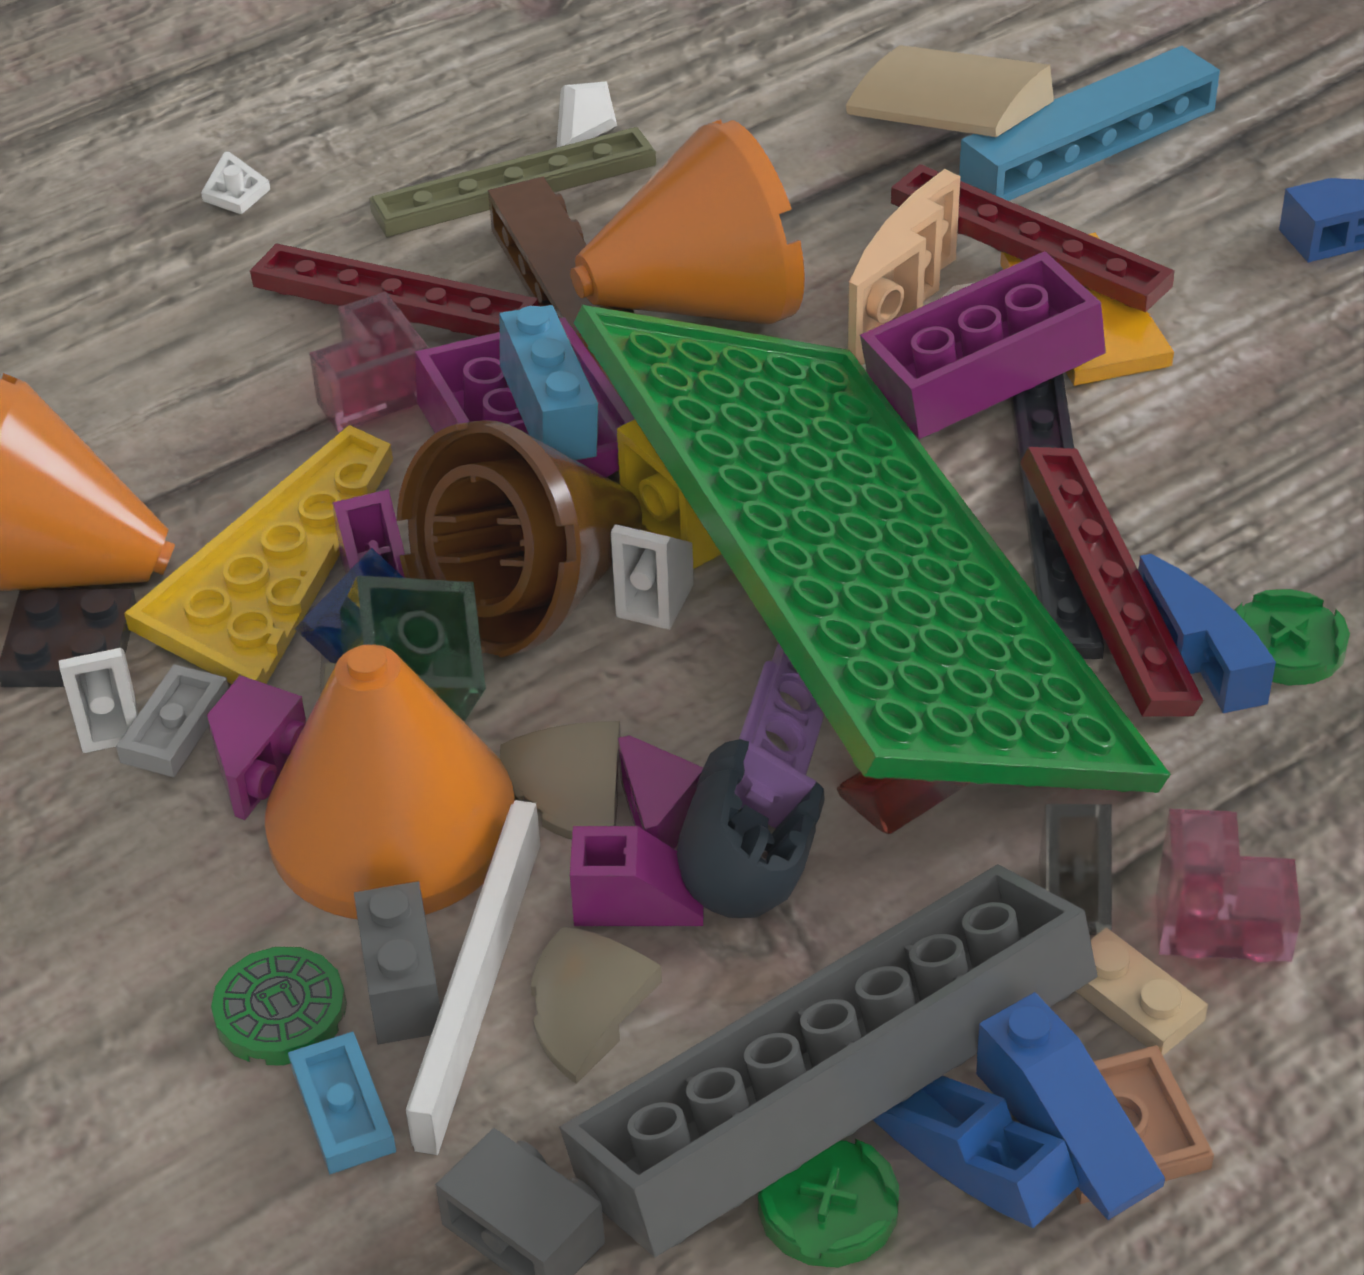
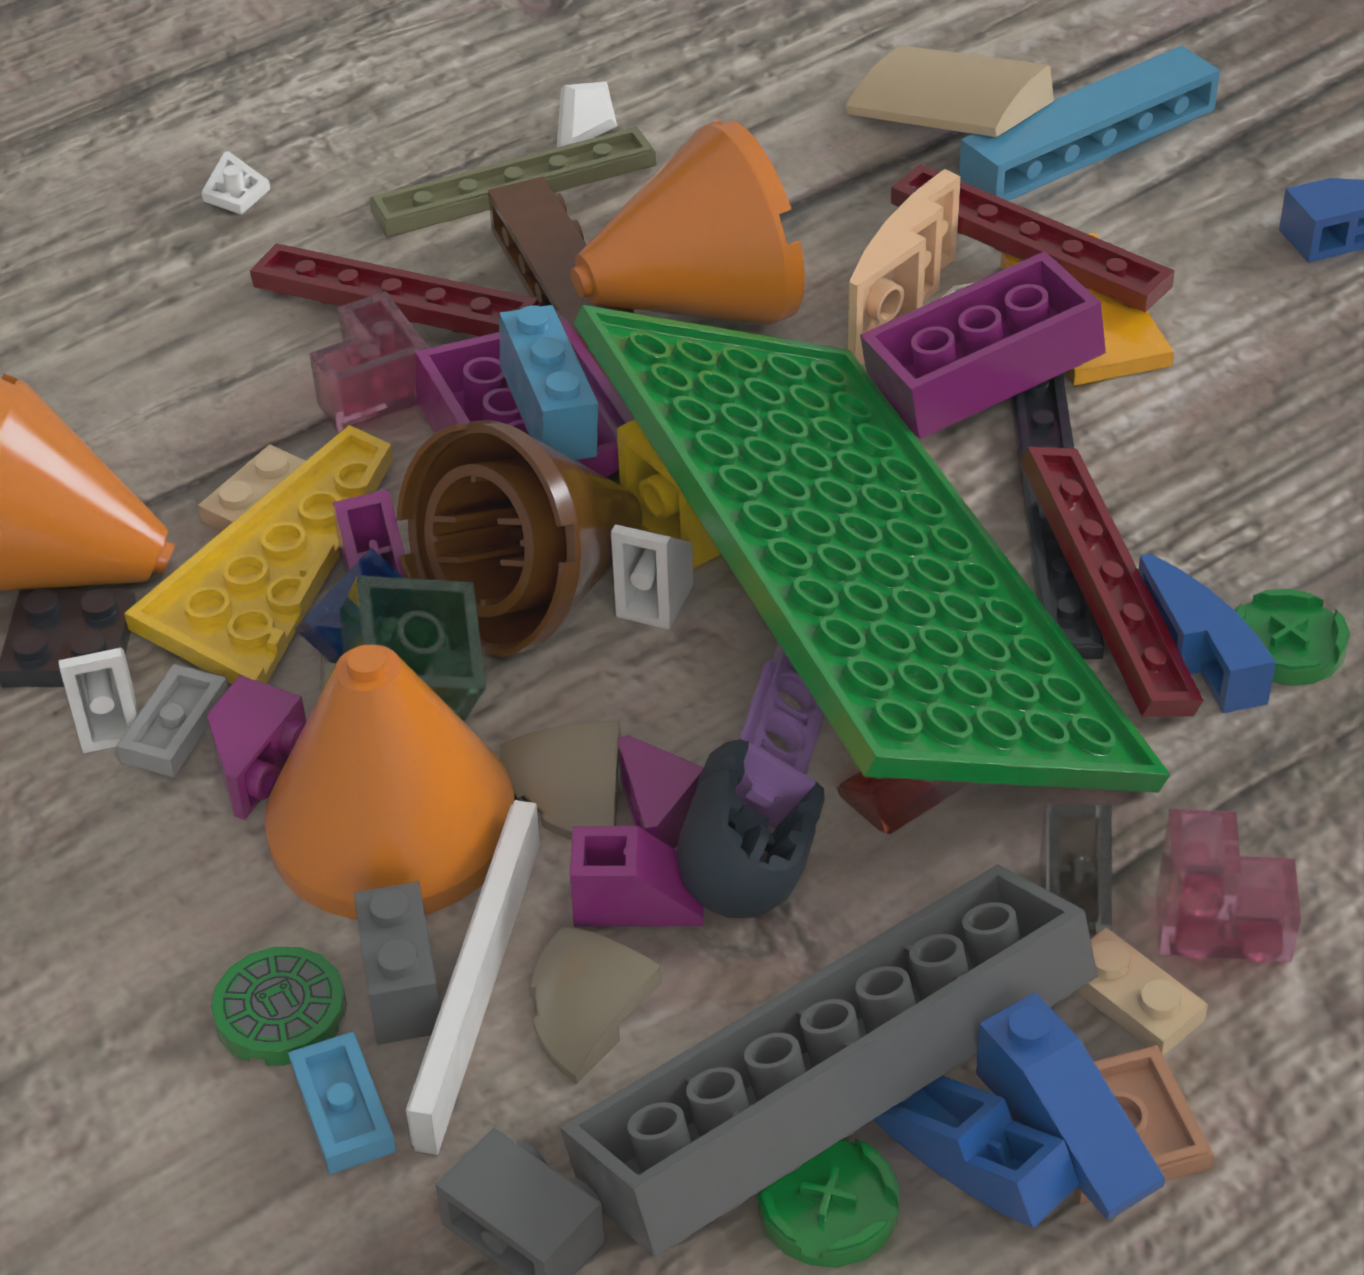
(247, 486): none -> tan plate

